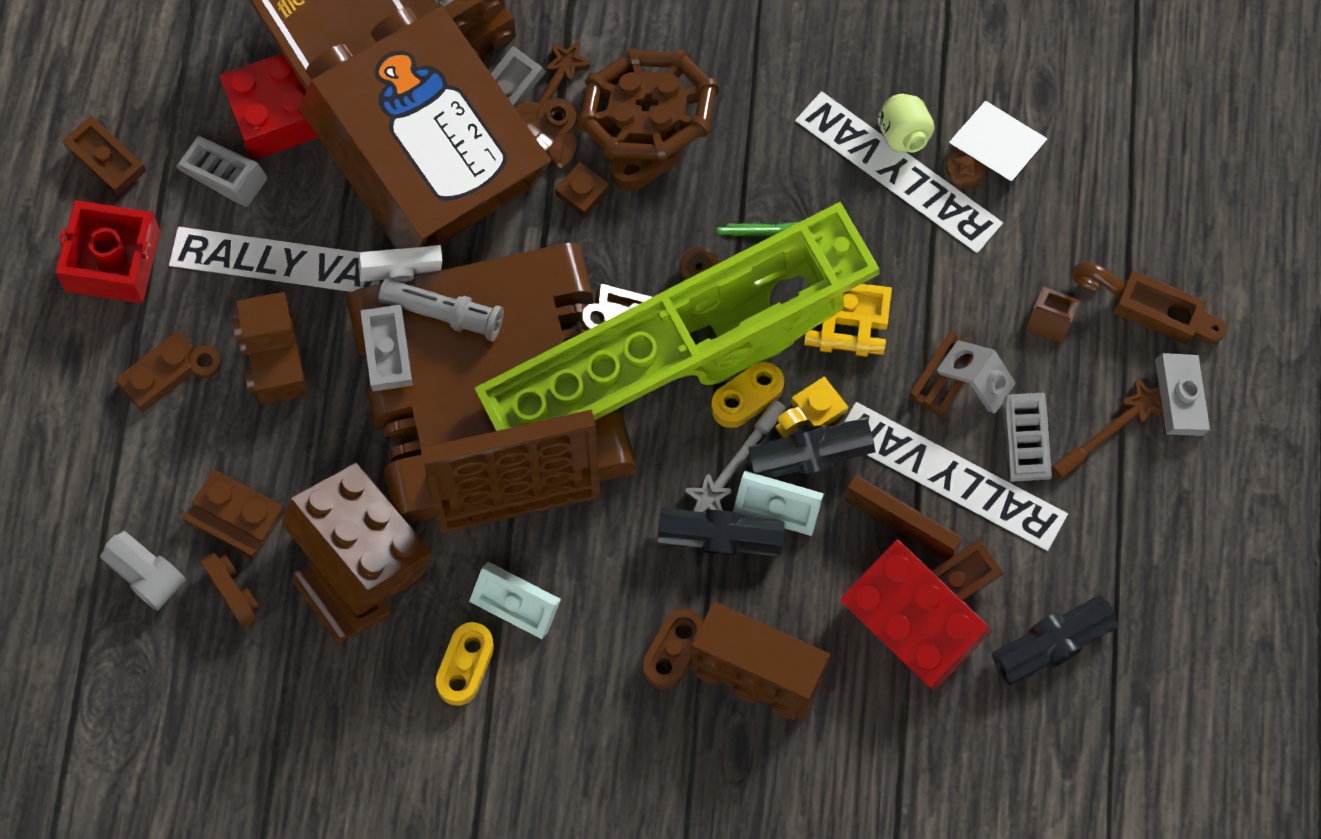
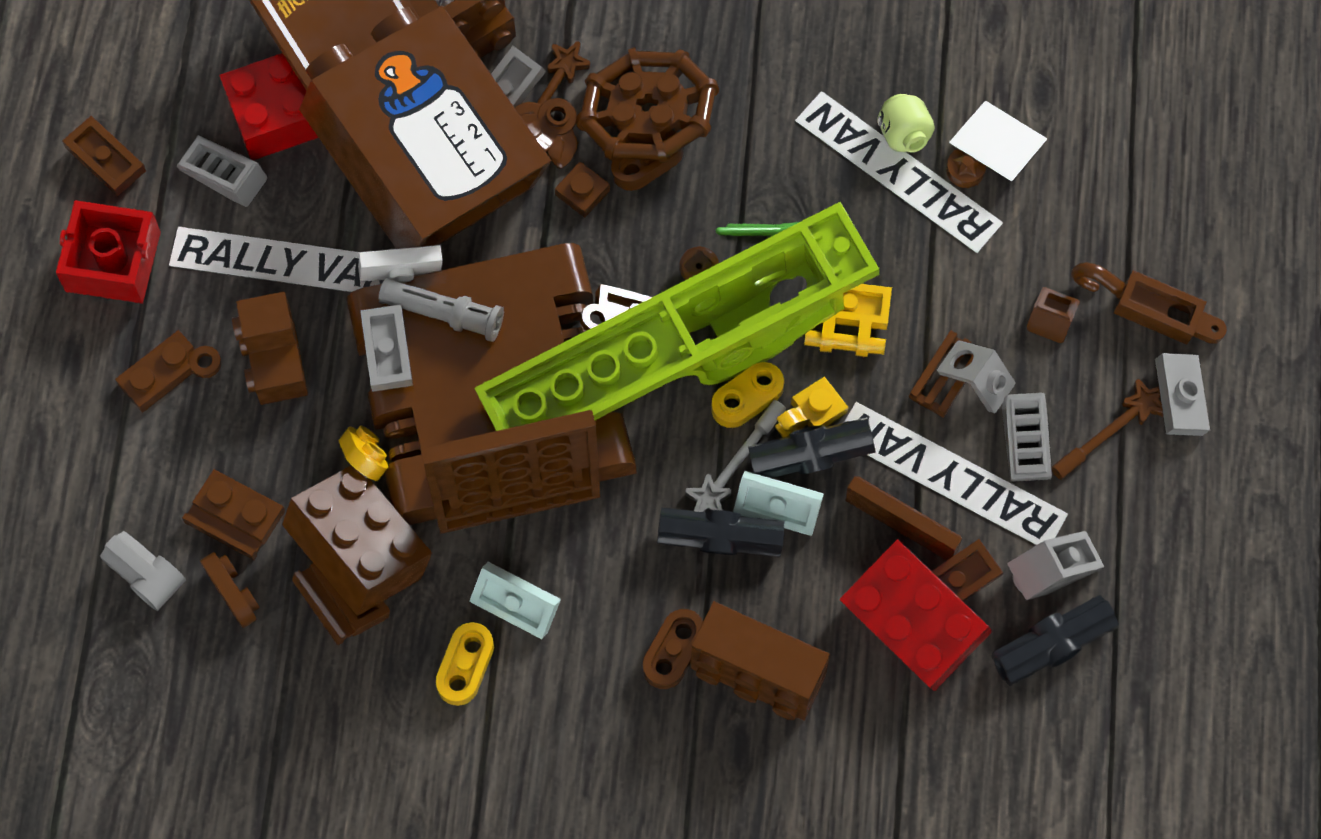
(363, 452): none -> yellow plate
(1054, 564): none -> light grey slope

